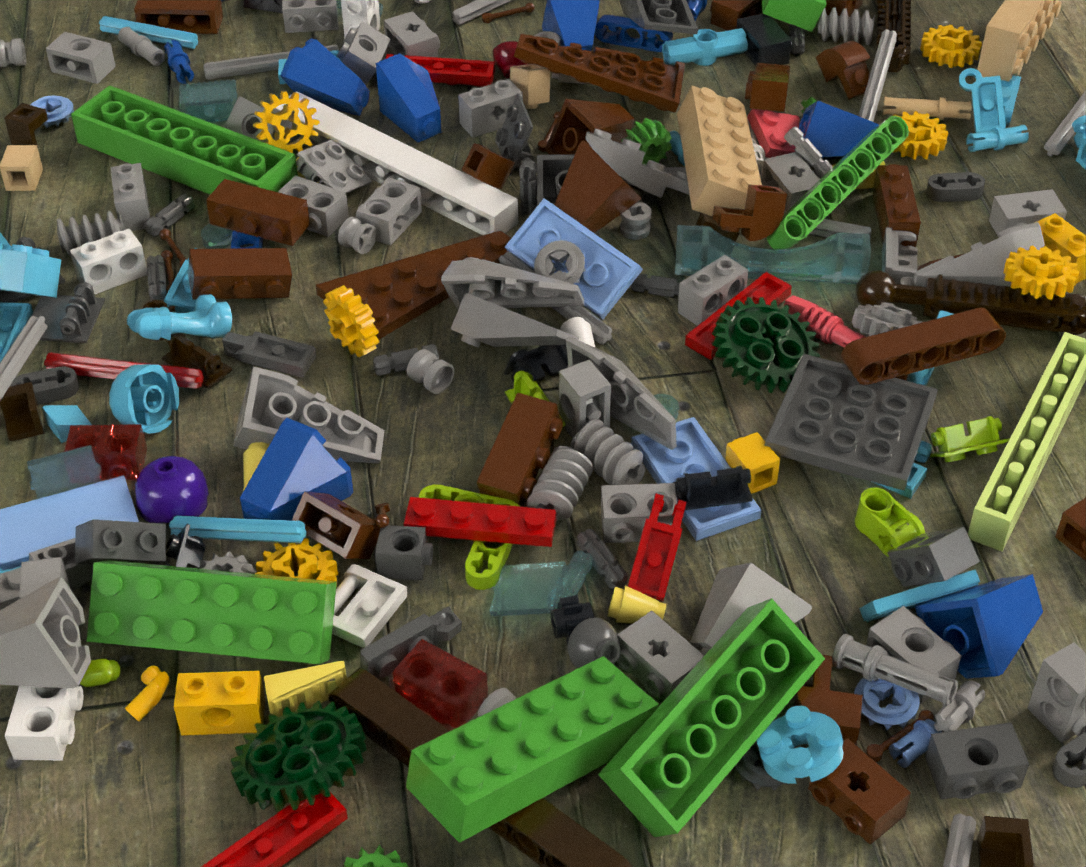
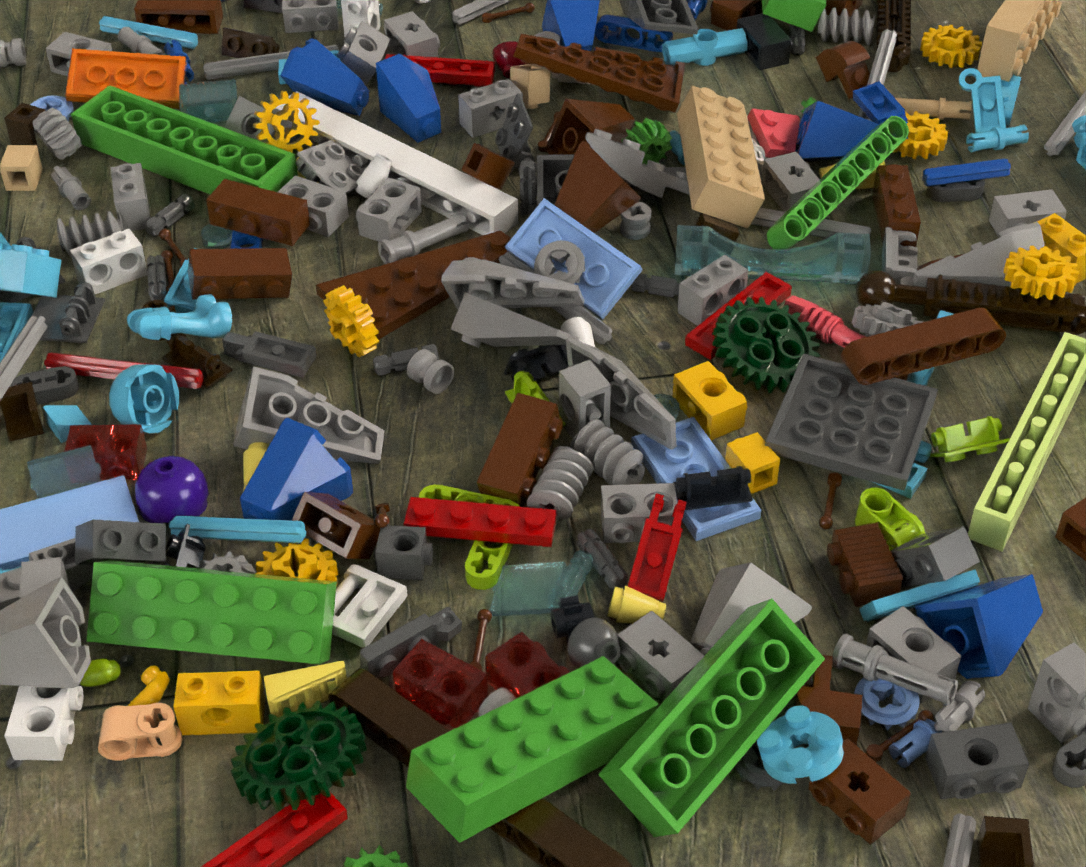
(57, 133): none -> light grey gear
(70, 188): none -> light grey axle
(134, 732): none -> light nougat piece
(141, 74): none -> orange tile
(247, 44): none -> dark brown hinge
(357, 235): light grey wheel -> none
(374, 175): none -> white cone
(411, 243): none -> light grey pin
(484, 616): none -> reddish brown hinge
(521, 666): none -> clear red brick
(710, 399): none -> yellow brick
(761, 214): reddish brown brick -> none
(768, 87): reddish brown brick -> none
(807, 151): light grey axle -> none
(834, 480): none -> reddish brown hinge
(864, 563): none -> reddish brown brick
(878, 103): none -> blue hinge
(966, 172): none -> blue axle

